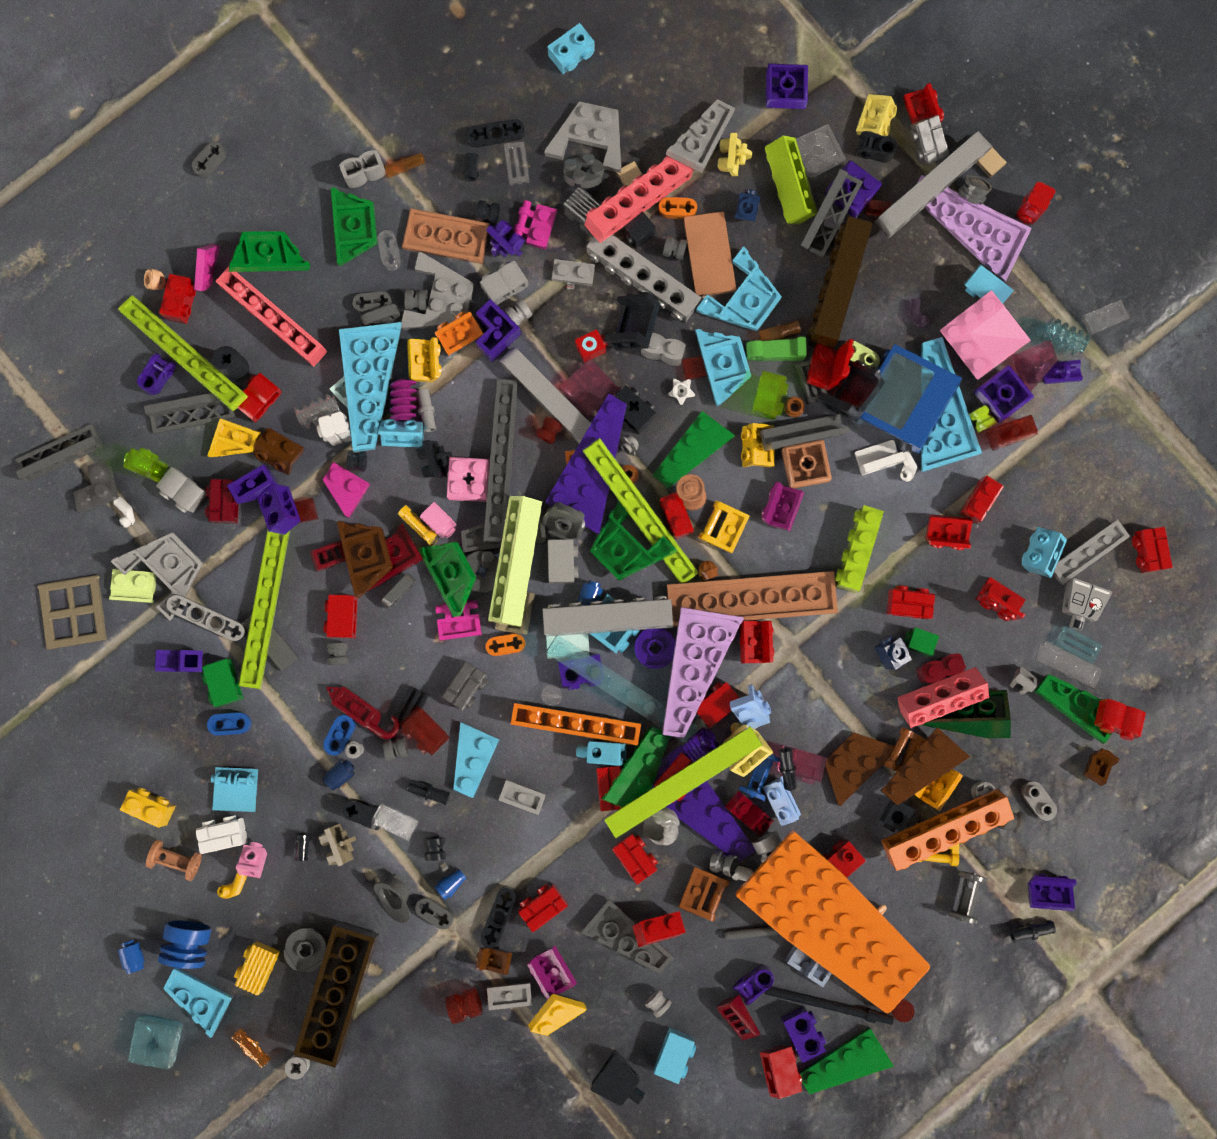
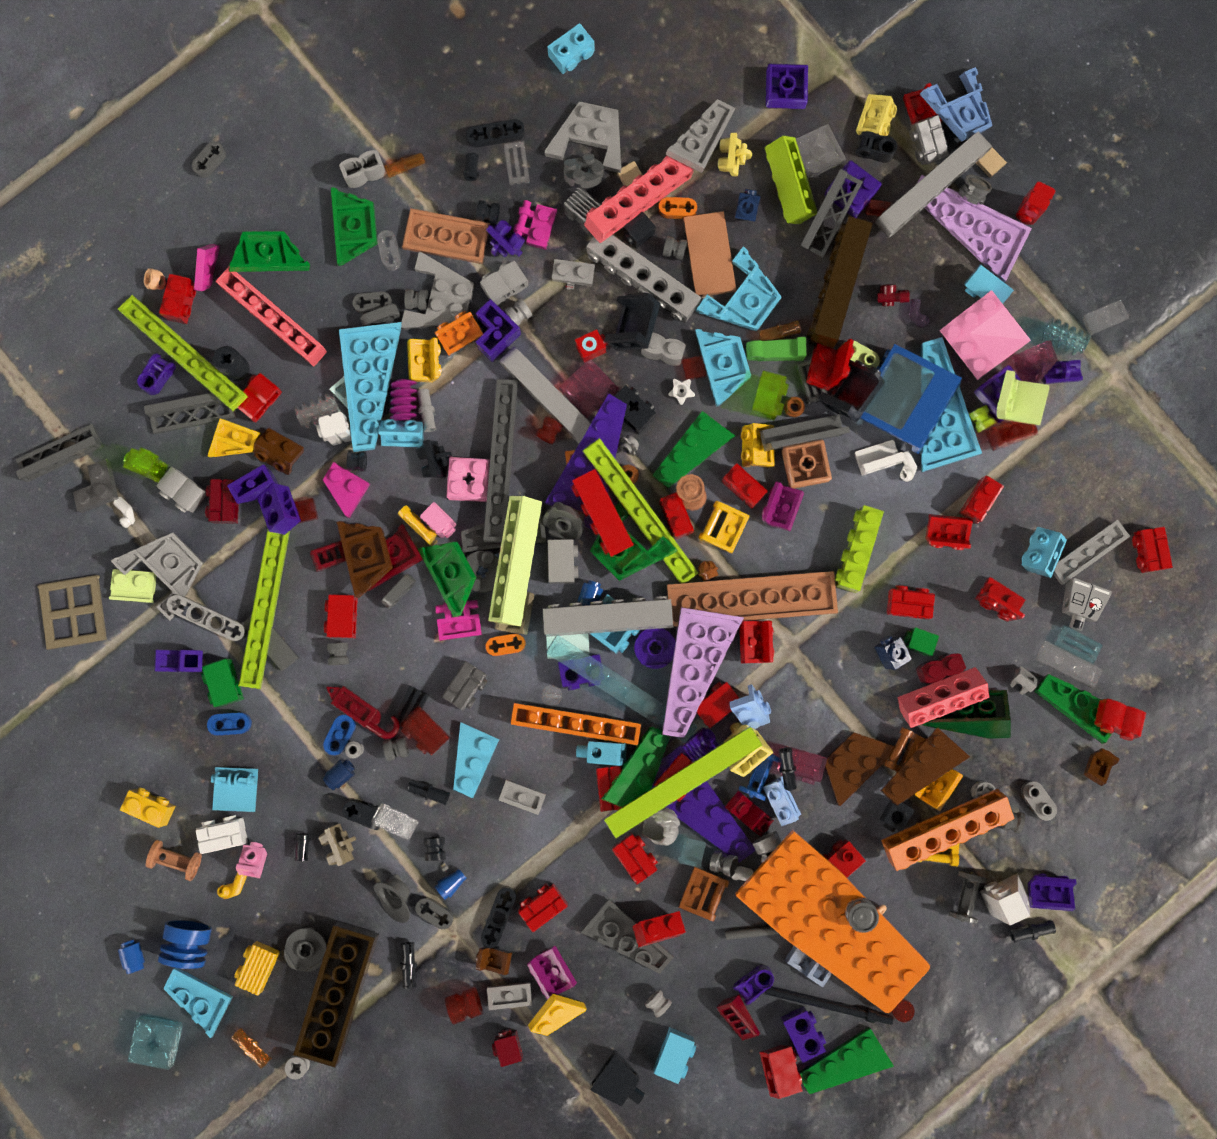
(408, 965): none -> black pin
(507, 1047): none -> dark red brick
(602, 512): none -> red brick
(691, 852): none -> clear light blue panel
(744, 486): none -> red brick
(861, 915): none -> dark grey wheel
(889, 295): none -> dark red plate
(965, 114): none -> medium blue wing
(1007, 900): none -> white wedge
(1022, 400): none -> yellowish green bracket

